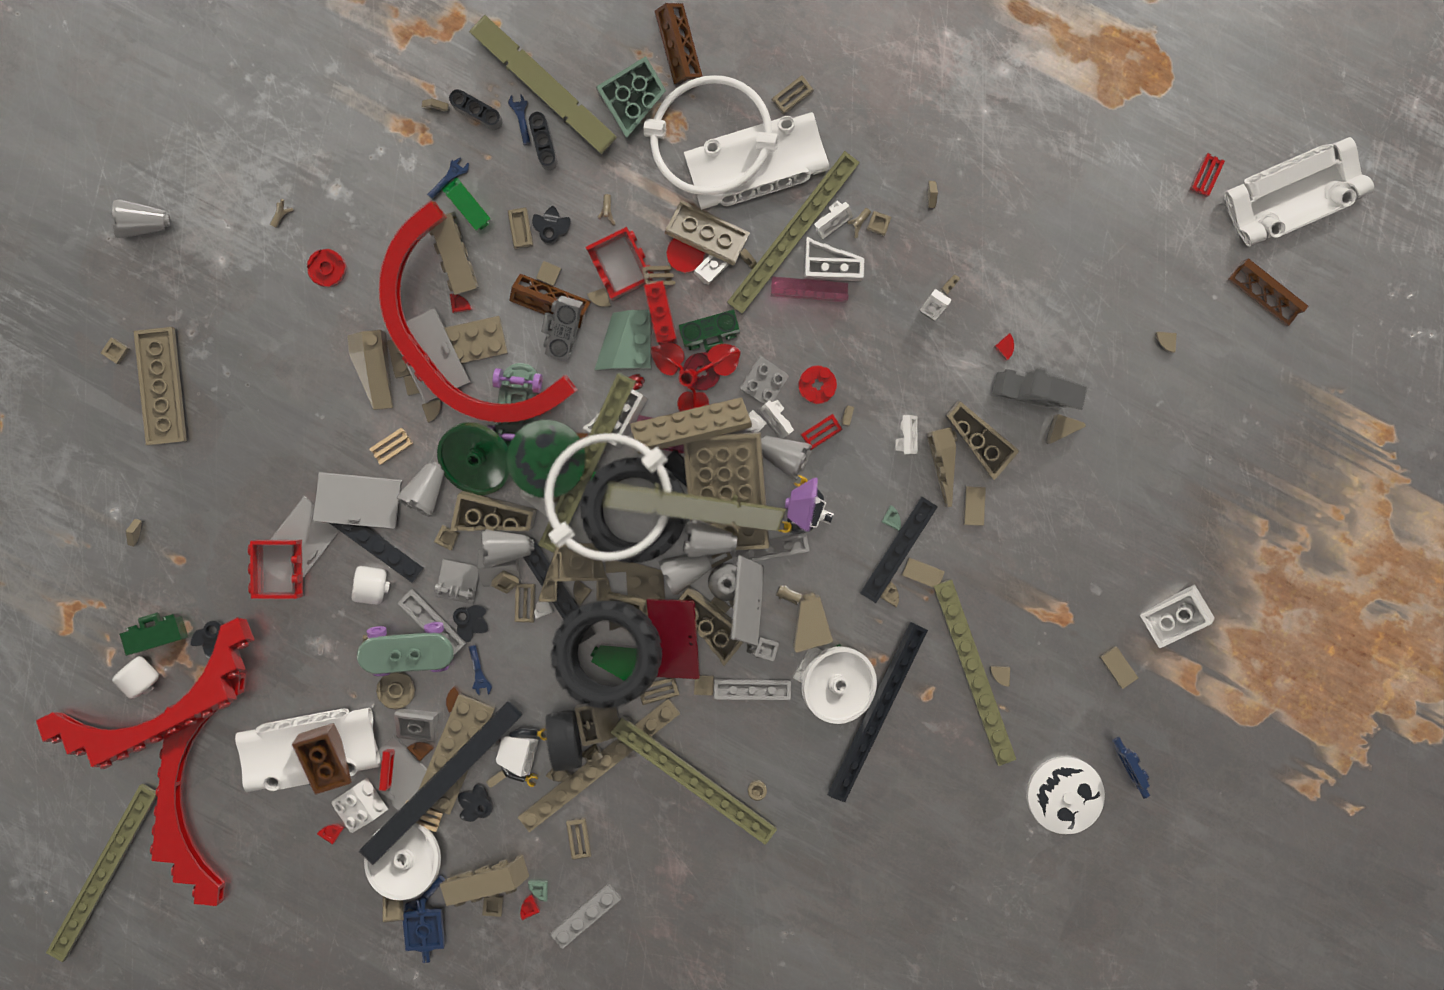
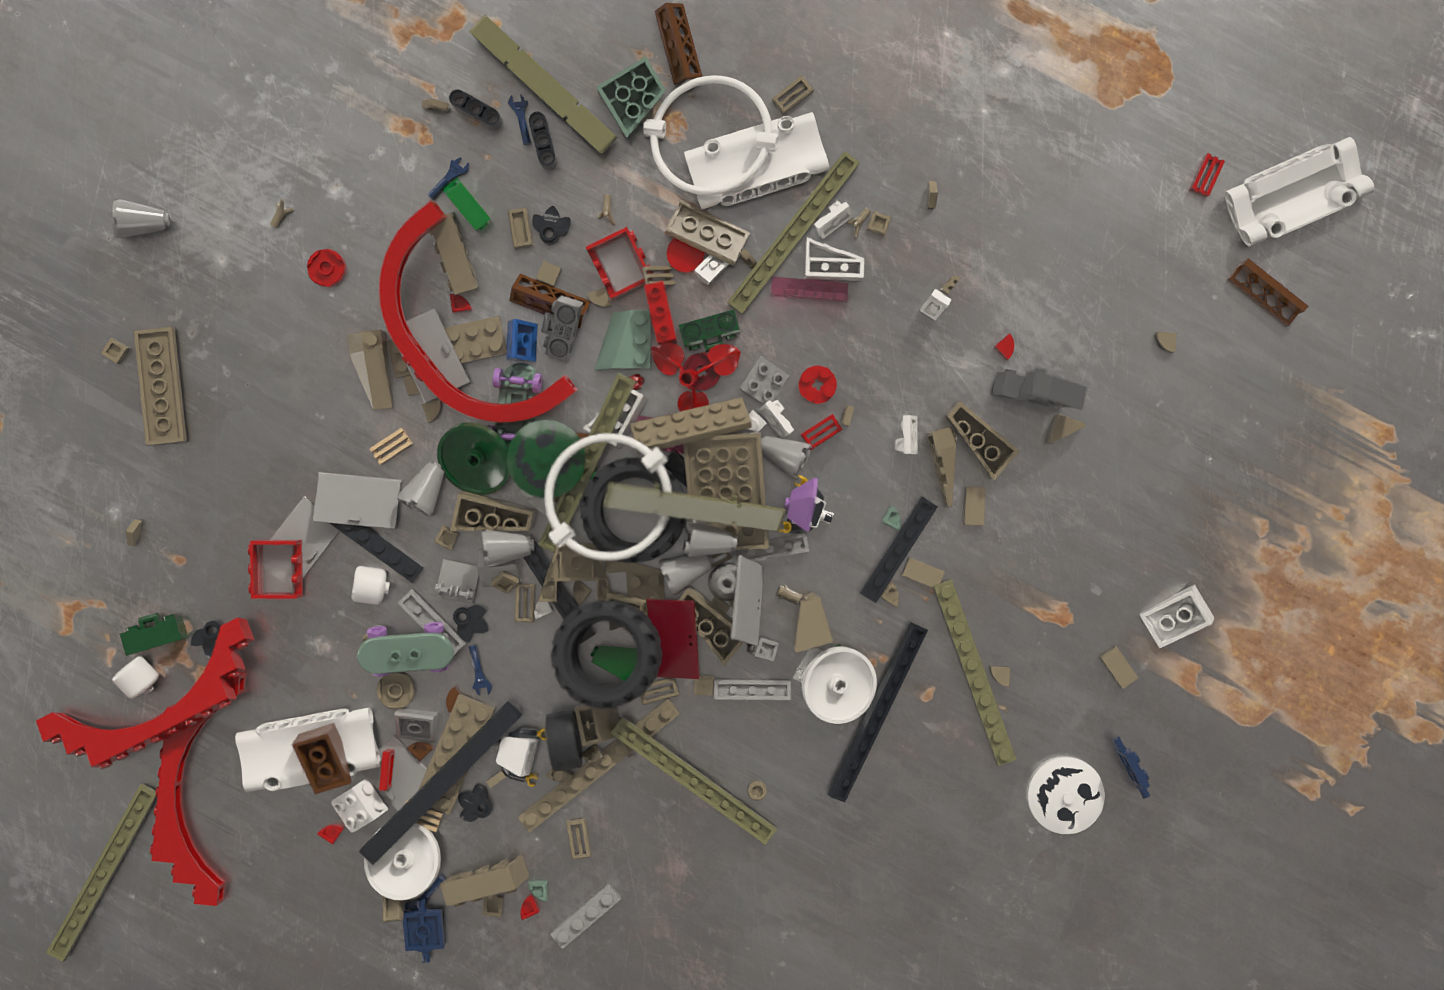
(521, 340): none -> blue slope

